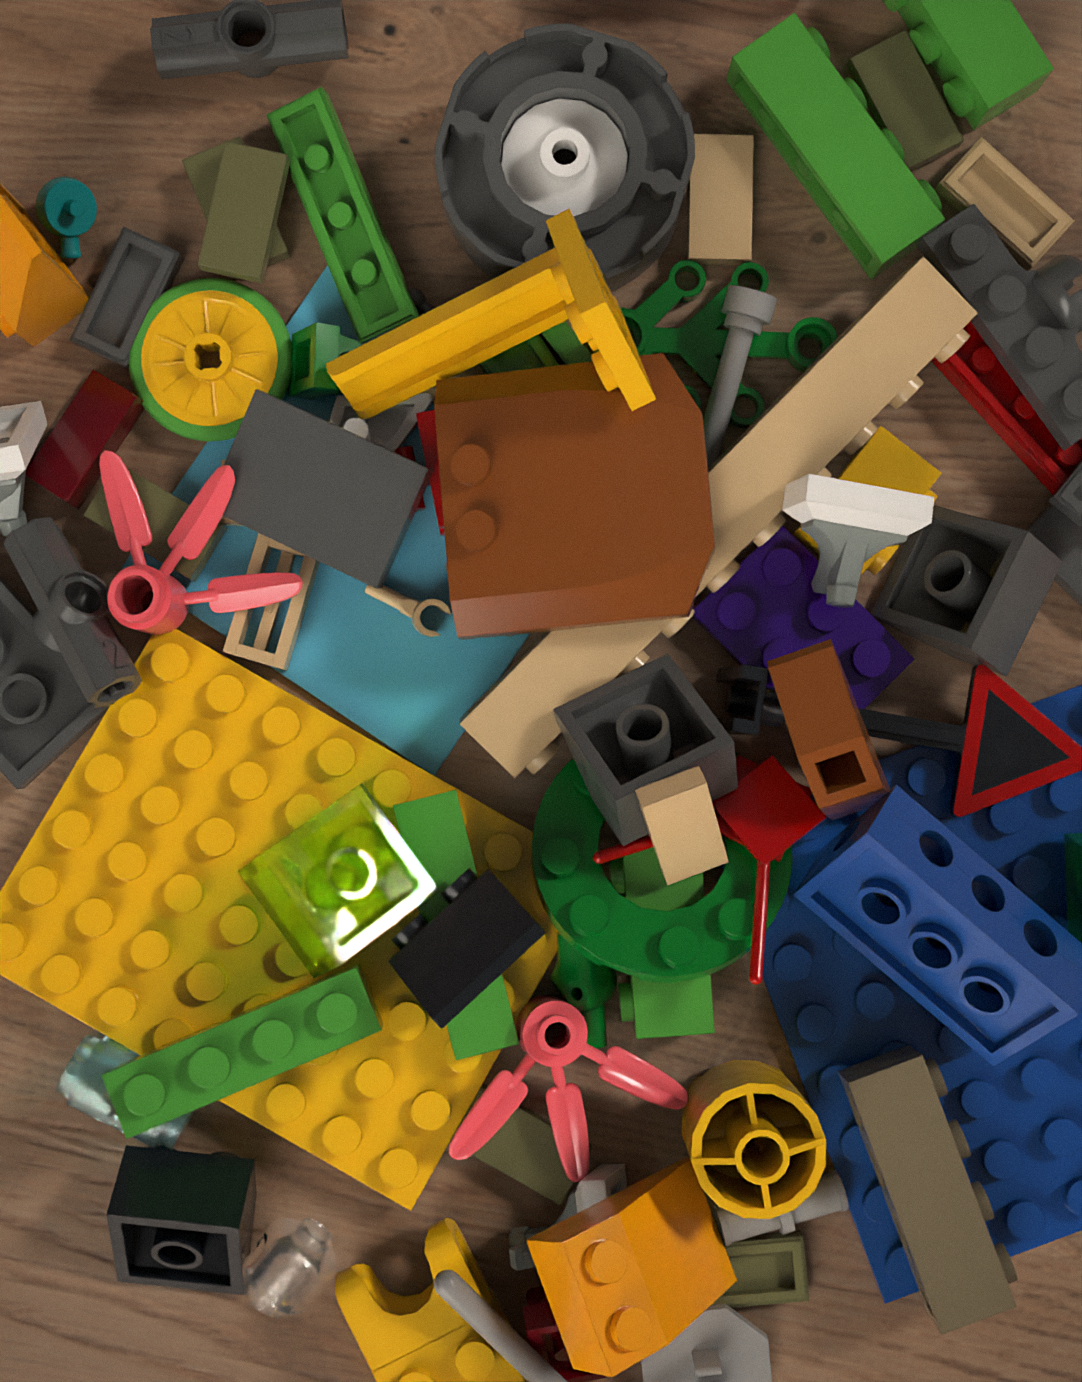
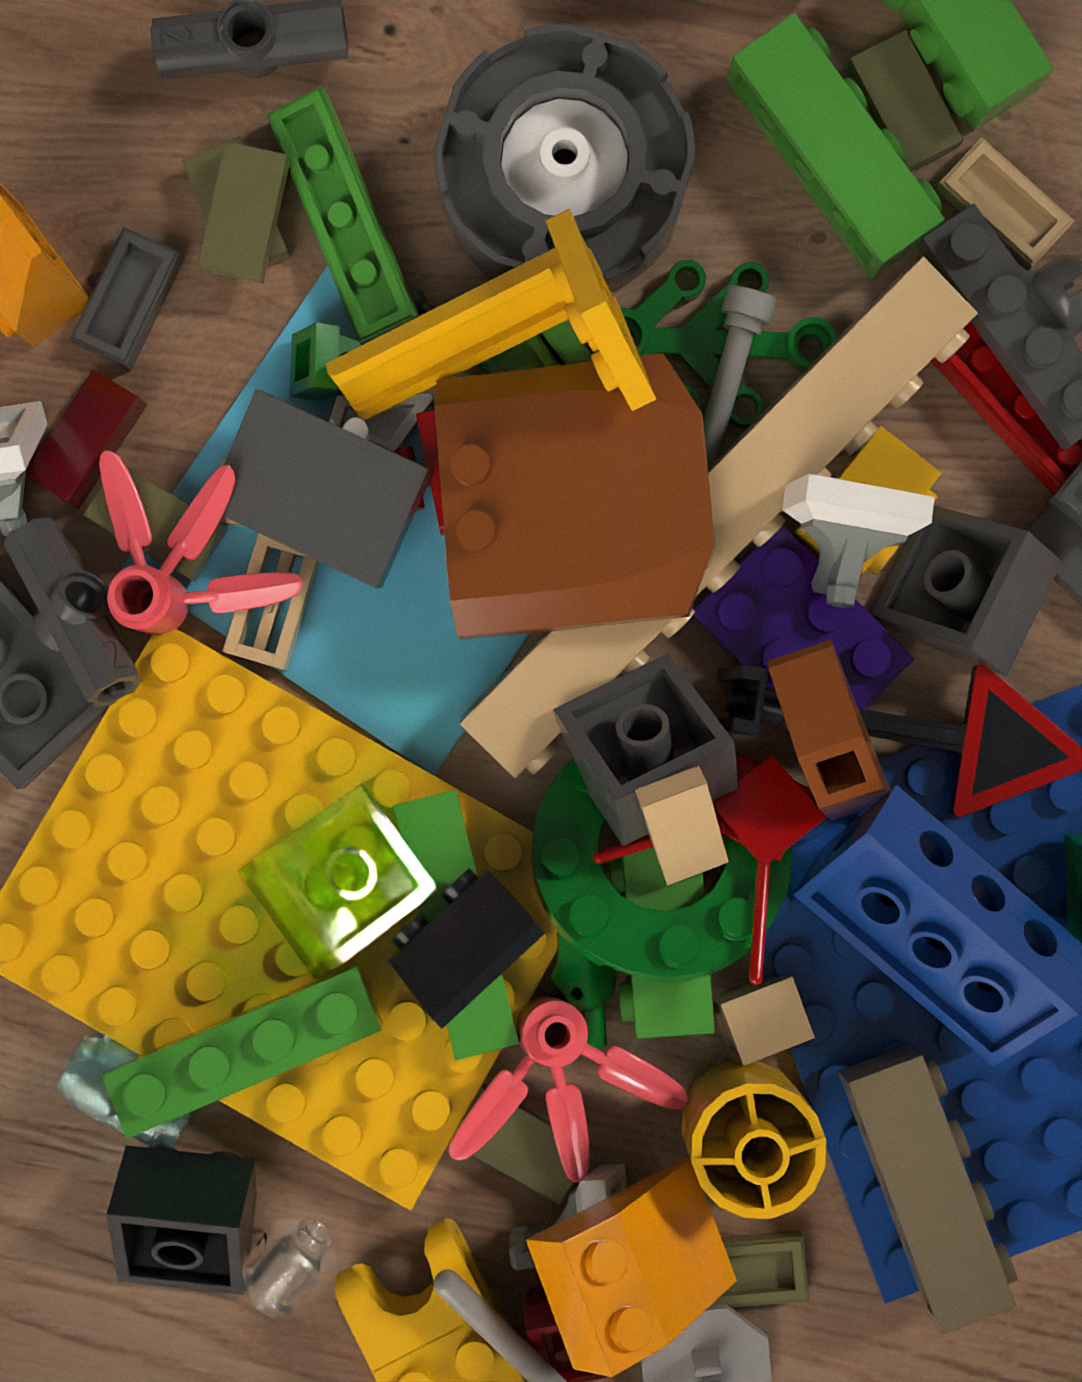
(66, 210): teal piece -> none
(208, 318): yellow wheel -> none
(408, 606): tan hand -> none
(721, 200): tan tile -> none
(761, 1019): none -> tan brick
(826, 1199): light grey pin -> none

